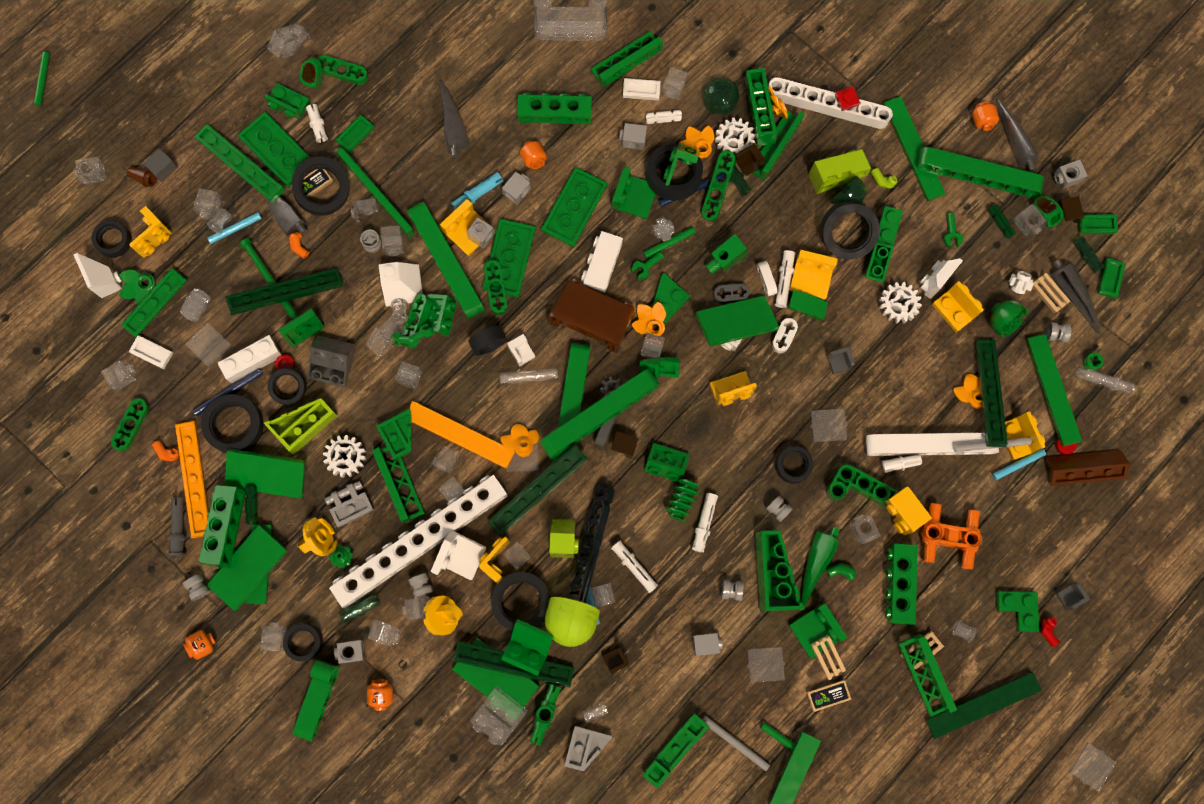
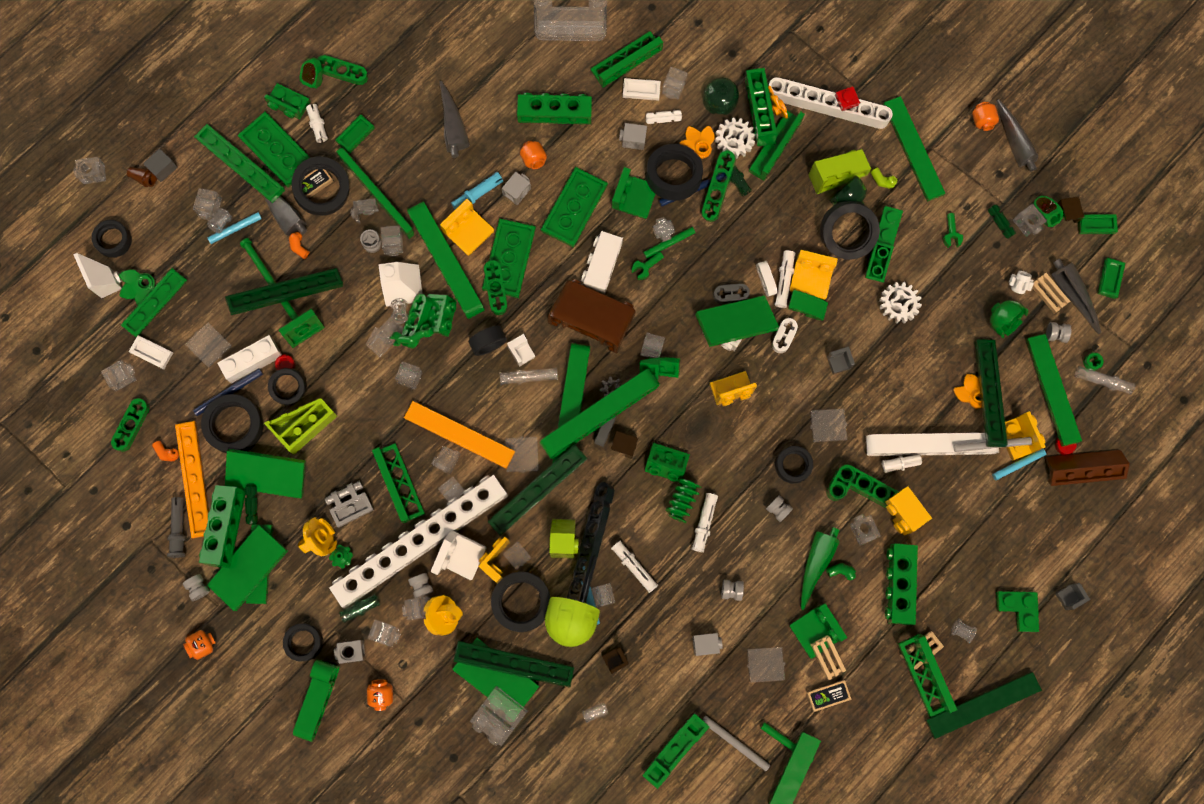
(41, 79): green bar -> none
(152, 237): yellow bracket -> none
(195, 305): clear gear -> none
(272, 637): clear brick -> none
(287, 40): clear slope -> none
(330, 361): flat silver slope -> none
(338, 460): white gear -> none
(397, 434): green wing -> none
(480, 233): light grey brick -> none
(520, 437): light orange plate -> none
(528, 647): green bracket -> none
(540, 724): green pin -> none
(585, 747): light grey wing -> none
(648, 317): light orange plate -> none
(670, 296): green wing -> none
(686, 153): green bracket -> none
(733, 249): green torso -> none
(750, 159): dark brown panel -> none
(775, 574): green wedge -> none
(941, 273): white slope -> none
(951, 536): orange piece -> none
(958, 306): yellow bracket -> none
(980, 172): green beam -> none
(1047, 631): red arm -> none
(1076, 171): light grey brick -> none
(1089, 254): clear green pin -> none
(1093, 767): clear piece -> none

